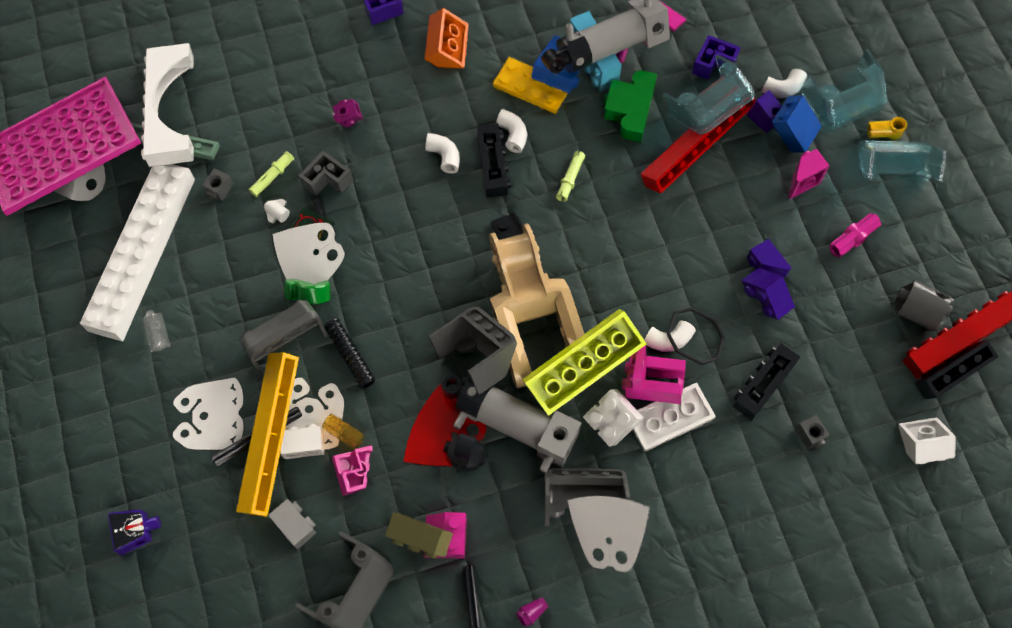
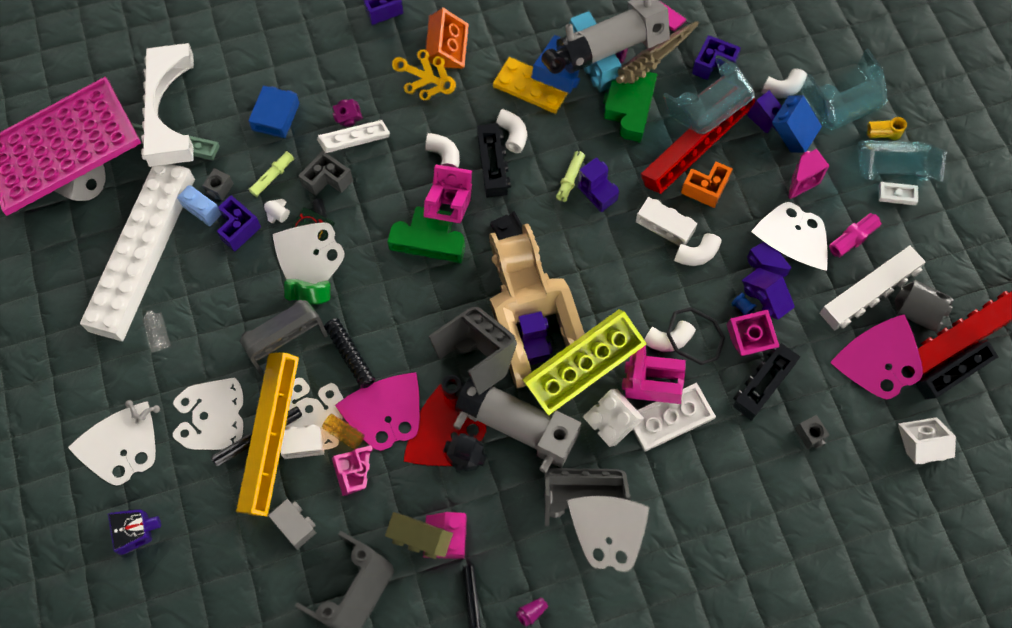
(102, 444): none -> white piece
(129, 404): none -> light grey piece
(199, 205): none -> light blue brick
(240, 223): none -> dark purple brick
(274, 111): none -> blue brick
(353, 136): none -> white tile
(387, 397): none -> dark pink piece
(427, 76): none -> yellow plant
(427, 238): none -> green brick
(449, 187): none -> dark pink brick
(533, 332): none -> dark purple brick
(596, 186): none -> dark purple brick
(651, 57): none -> dark tan piece
(666, 222): none -> white brick
(699, 255): none -> white cylinder
(707, 188): none -> orange brick
(743, 304): none -> blue bush
(752, 333): none -> dark pink slope
(803, 245): none -> white piece
(868, 354): none -> dark pink piece
(872, 287): none -> white brick
(898, 193): none -> white plate

